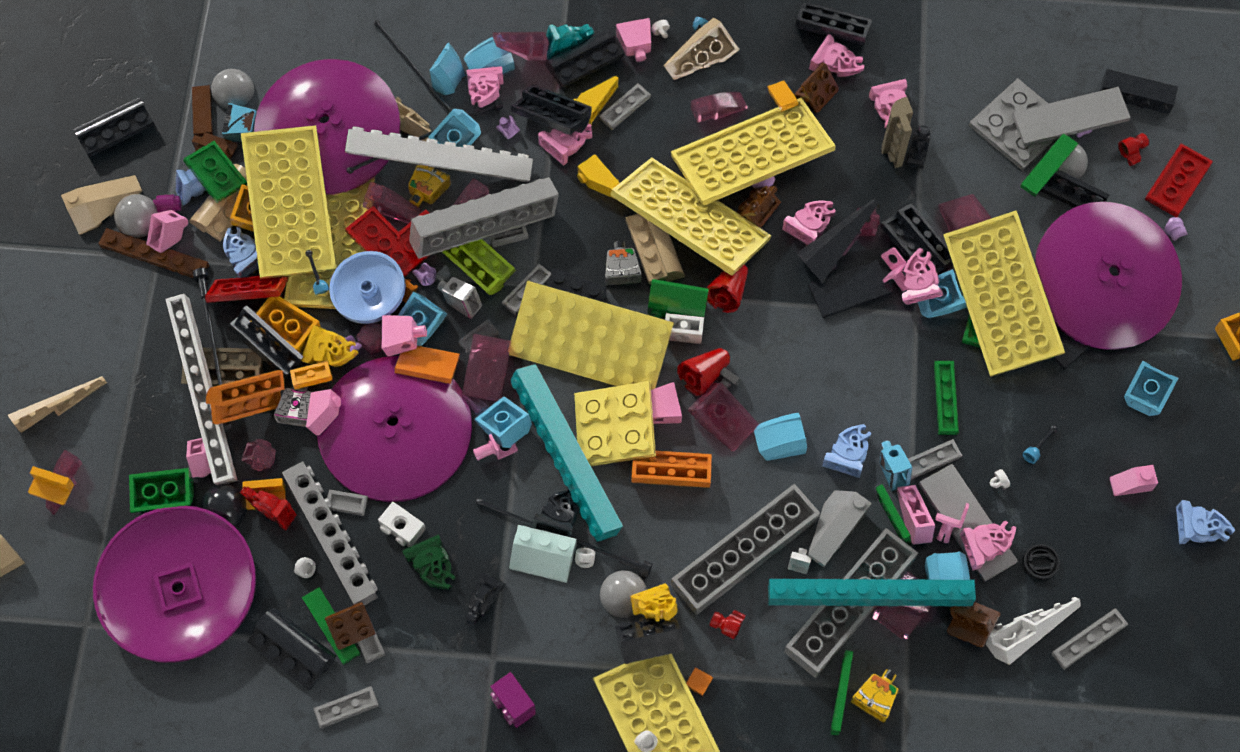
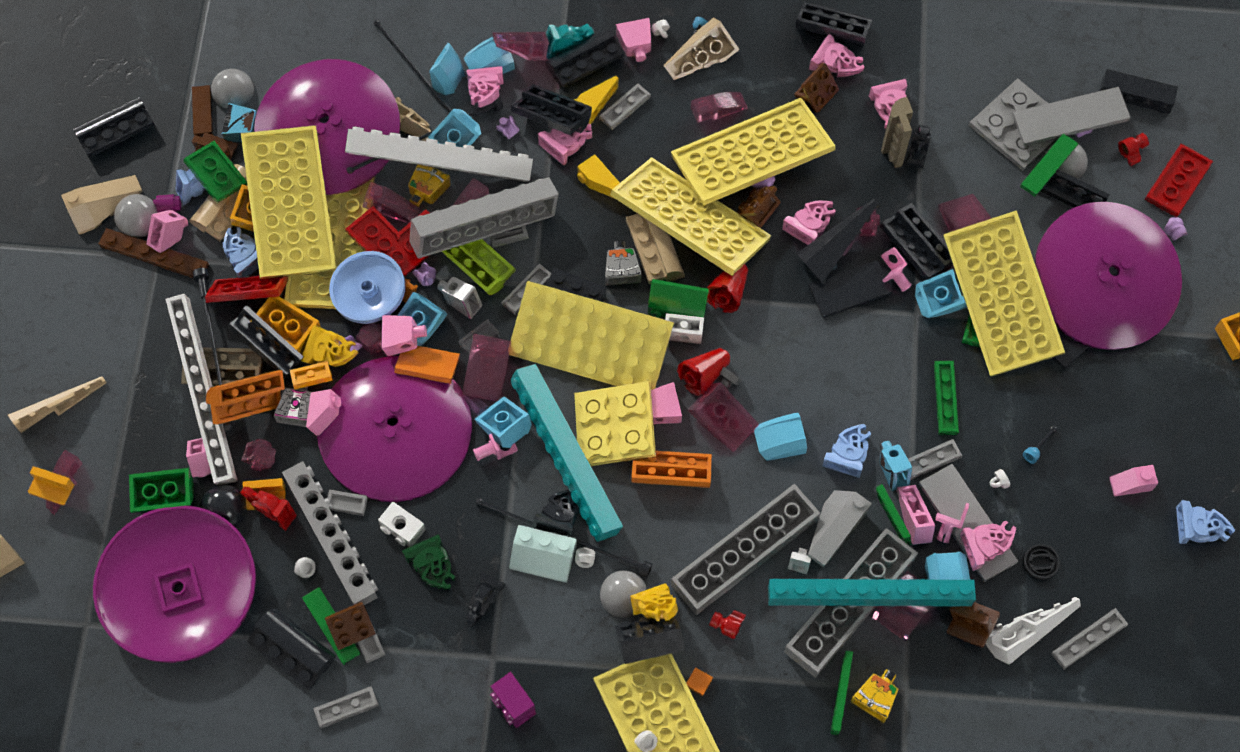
(319, 286): hinge -> none
(782, 95): light orange tile -> none
(920, 282): bright pink piece -> none
(1149, 389): medium azure slope -> none

